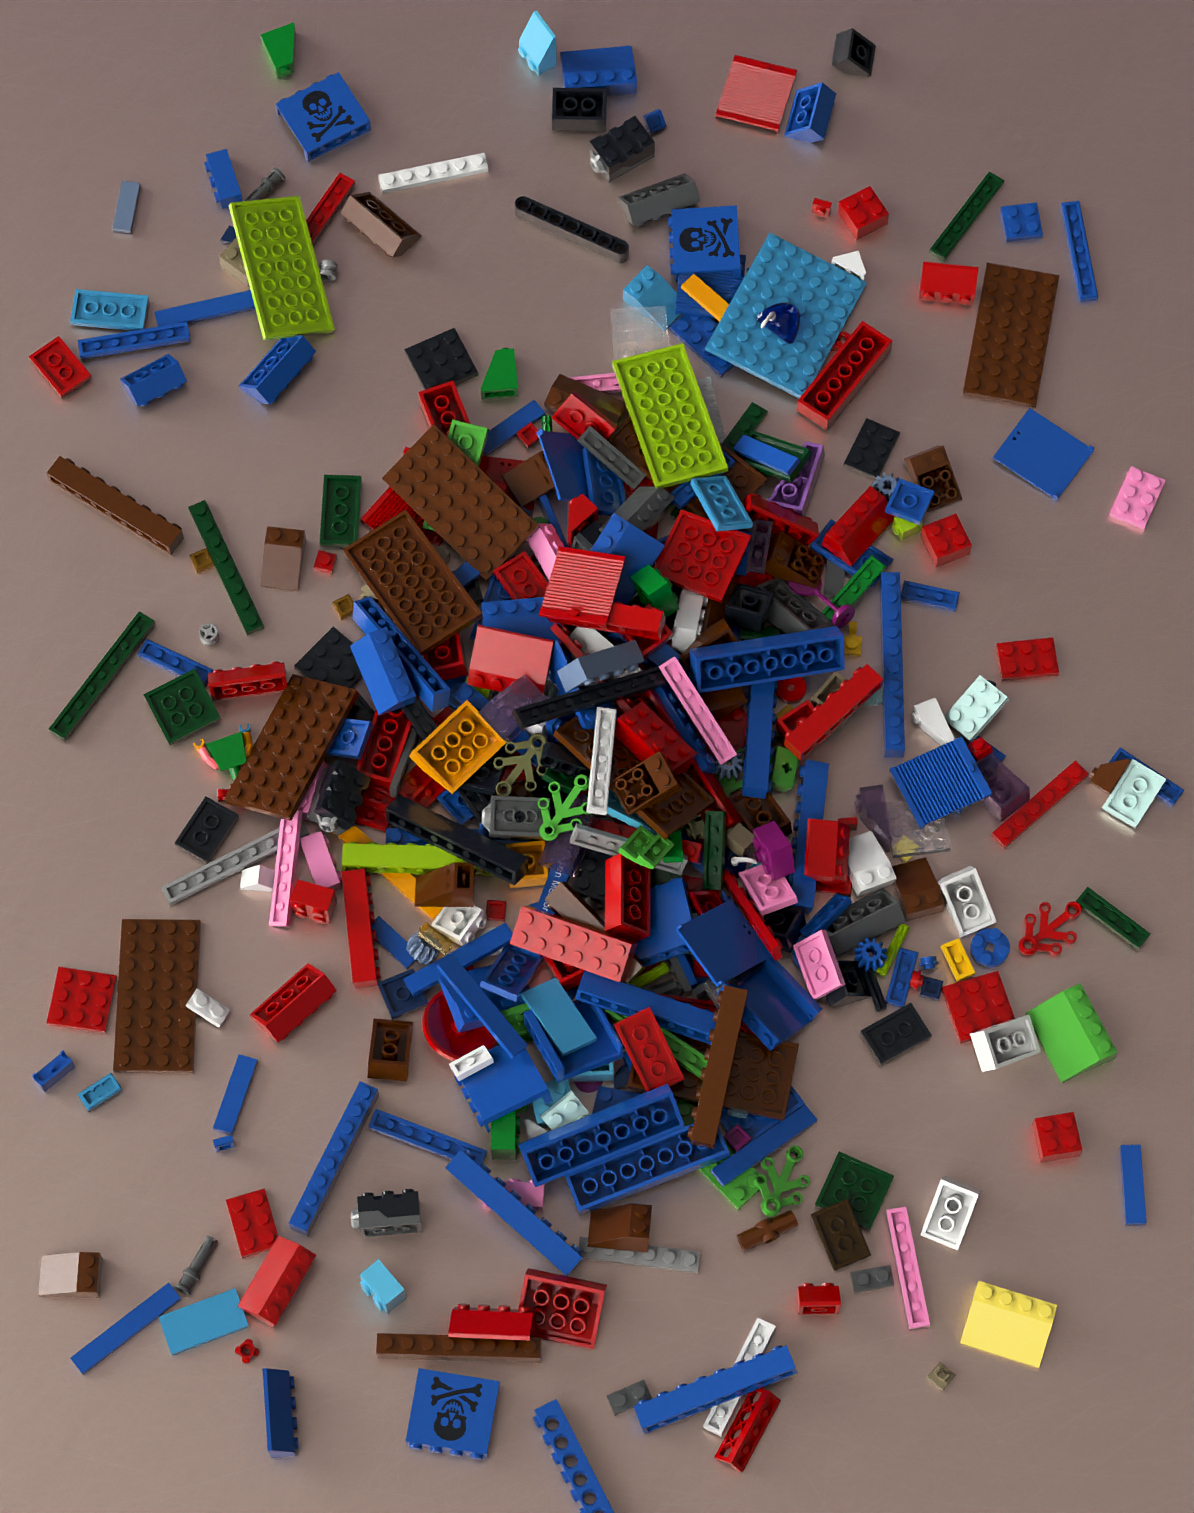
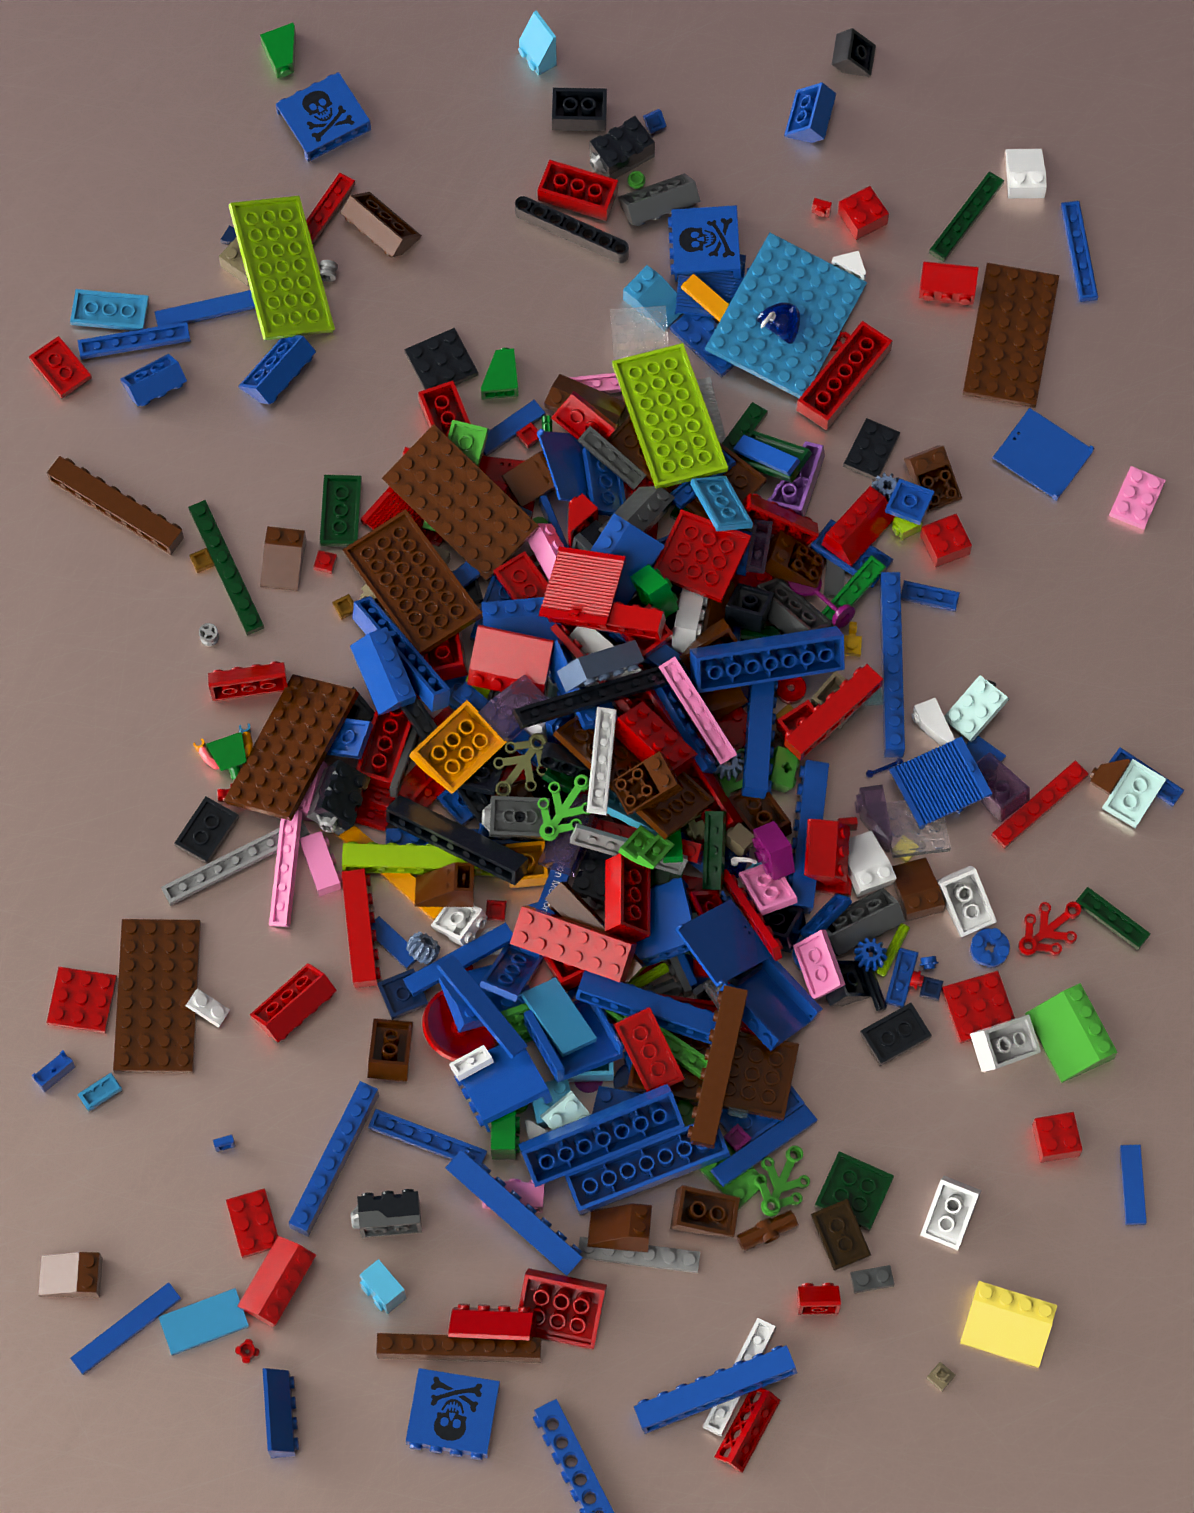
(101, 676): dark green plate -> none
(126, 207): sand blue tile -> none
(172, 660): blue tile -> none
(182, 706): dark green plate -> none
(191, 1274): dark grey pin -> none
(223, 178): blue brick -> none
(235, 1094): blue tile -> none
(257, 879): white slope -> none
(267, 185): dark grey pin -> none
(313, 901): red brick -> none
(331, 661): black plate -> none
(433, 173): white plate -> none
(435, 938): clear yellow piece -> none
(577, 190): none -> red brick
(600, 68): blue slope -> none
(628, 1397): dark grey plate -> none
(636, 180): none -> bright green plate
(704, 1212): none -> reddish brown slope
(755, 93): door -> none
(869, 774): none -> clear blue hinge
(907, 1268): bright pink plate -> none
(957, 960): yellow plate -> none
(979, 749): red plate -> none
(1021, 222): blue plate -> none
(1025, 173): none -> white slope
(1027, 659): red plate -> none

